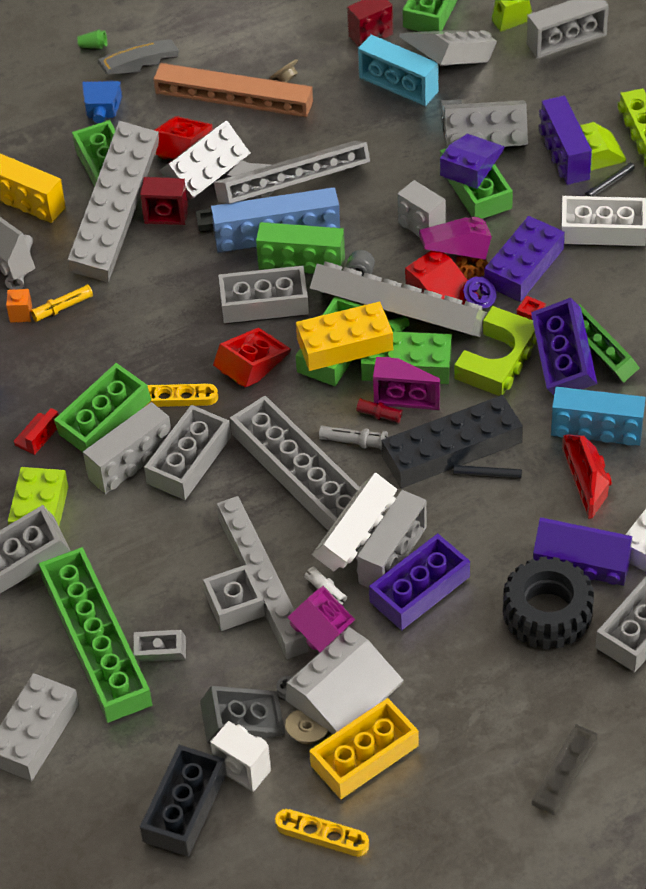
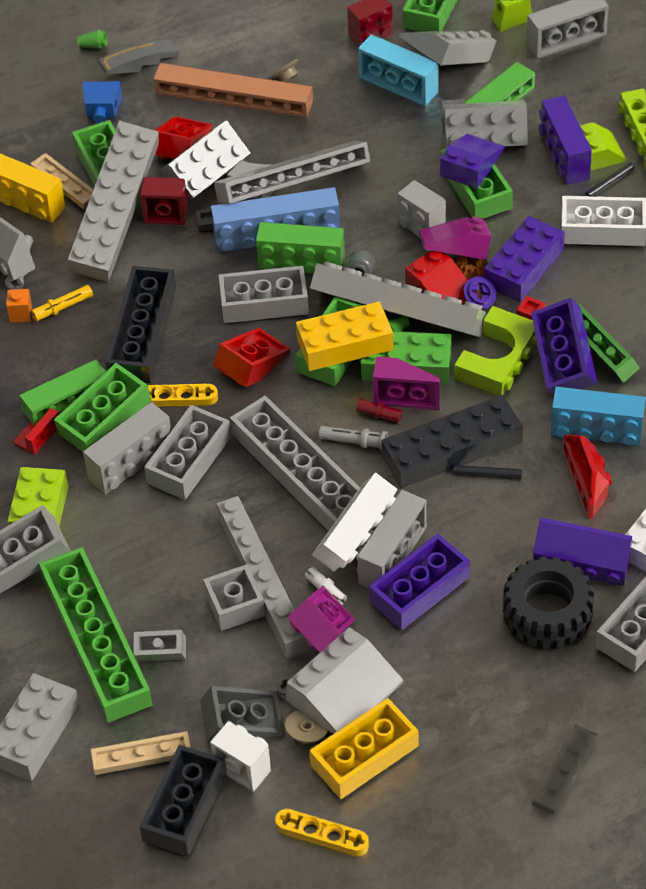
(60, 391): none -> bright green brick
(72, 186): none -> tan plate
(137, 753): none -> tan plate
(142, 321): none -> black brick
(508, 86): none -> bright green brick

